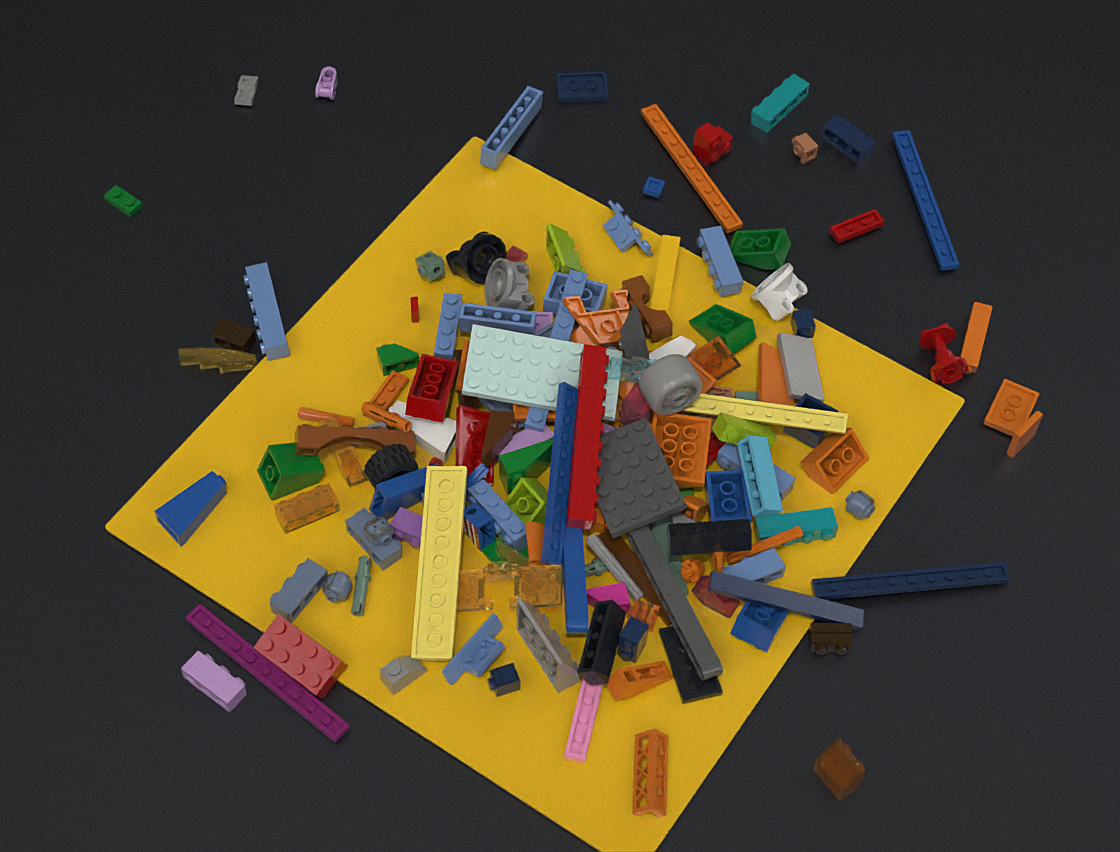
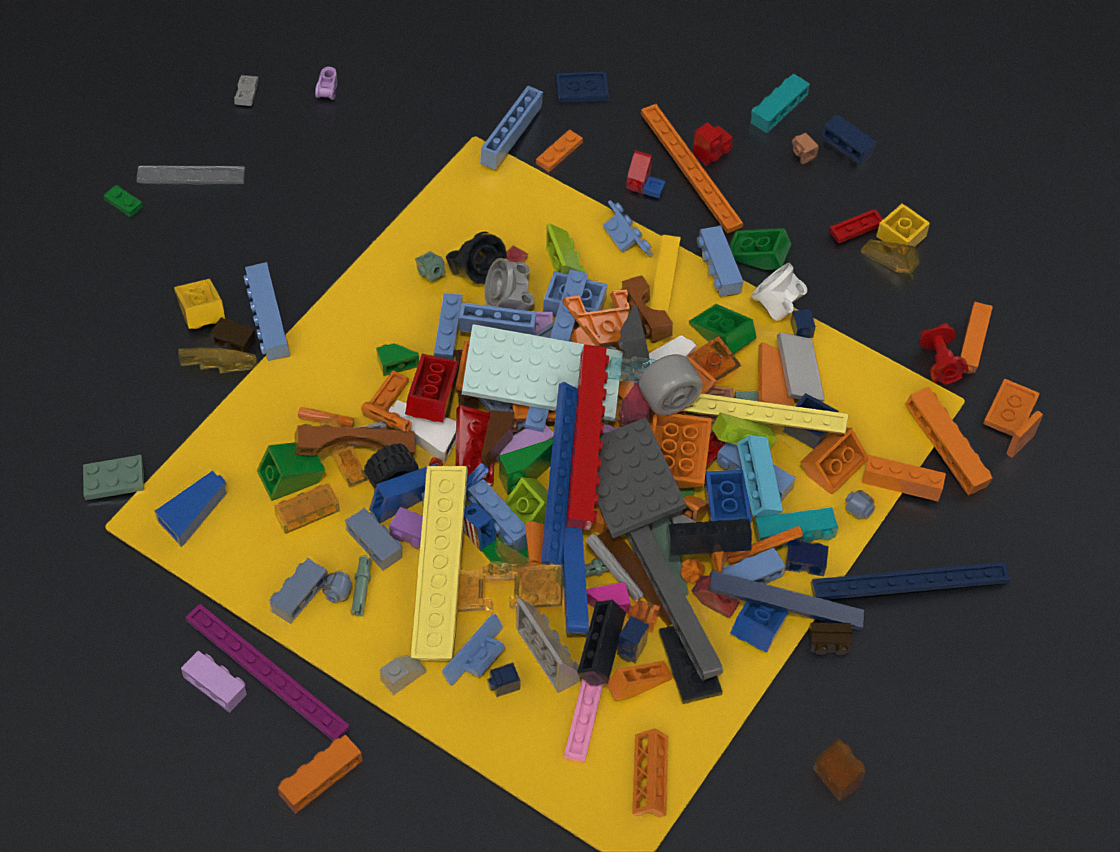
(113, 477): none -> sand green plate
(191, 174): none -> clear tile
(199, 303): none -> yellow slope
(300, 656): brick -> none
(320, 773): none -> orange brick
(378, 530): head -> none
(414, 310): red tile -> none
(559, 150): none -> orange plate
(639, 171): none -> red slope
(806, 557): none -> clear blue brick
(892, 255): none -> clear yellow slope
(903, 227): none -> yellow brick
(903, 478): none -> orange brick
(925, 201): blue plate -> none
(948, 441): none -> orange brick

